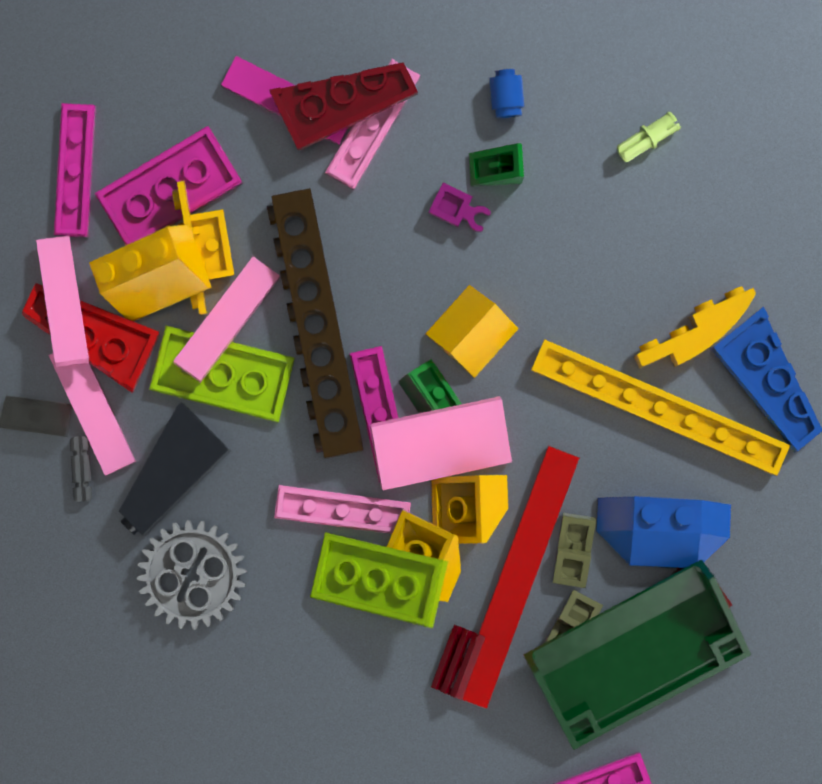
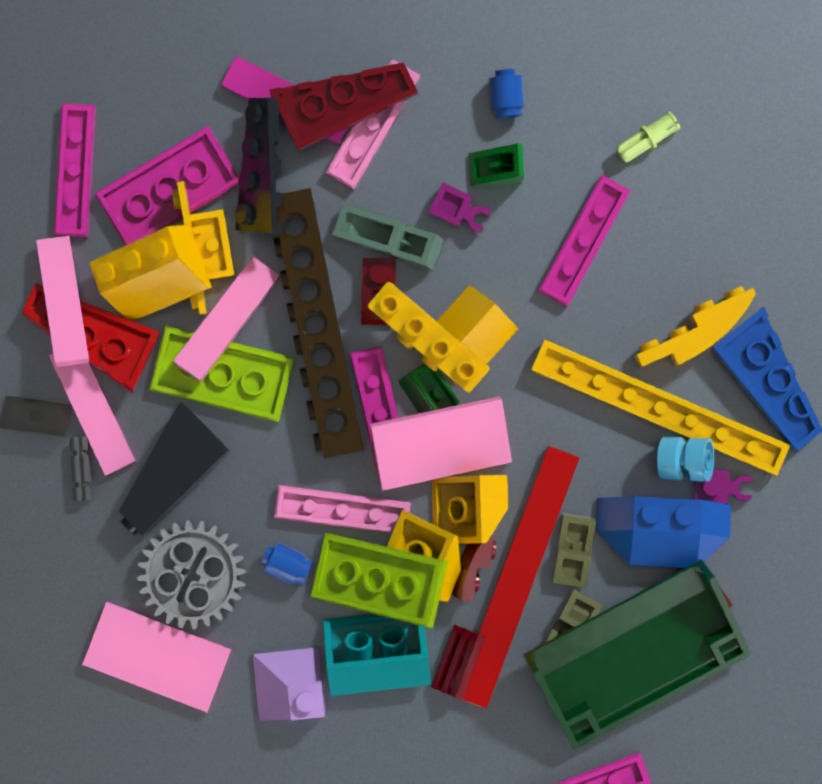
(157, 656): none -> bright pink tile
(260, 165): none -> black wing
(286, 564): none -> blue brick
(289, 685): none -> lavender slope
(374, 654): none -> teal slope
(375, 275): none -> dark red slope
(388, 237): none -> sand green slope
(430, 338): none -> yellow bracket
(473, 557): none -> dark red slope
(584, 241): none -> dark pink tile
(686, 459): none -> medium azure wheel
(720, 487): none -> magenta plate

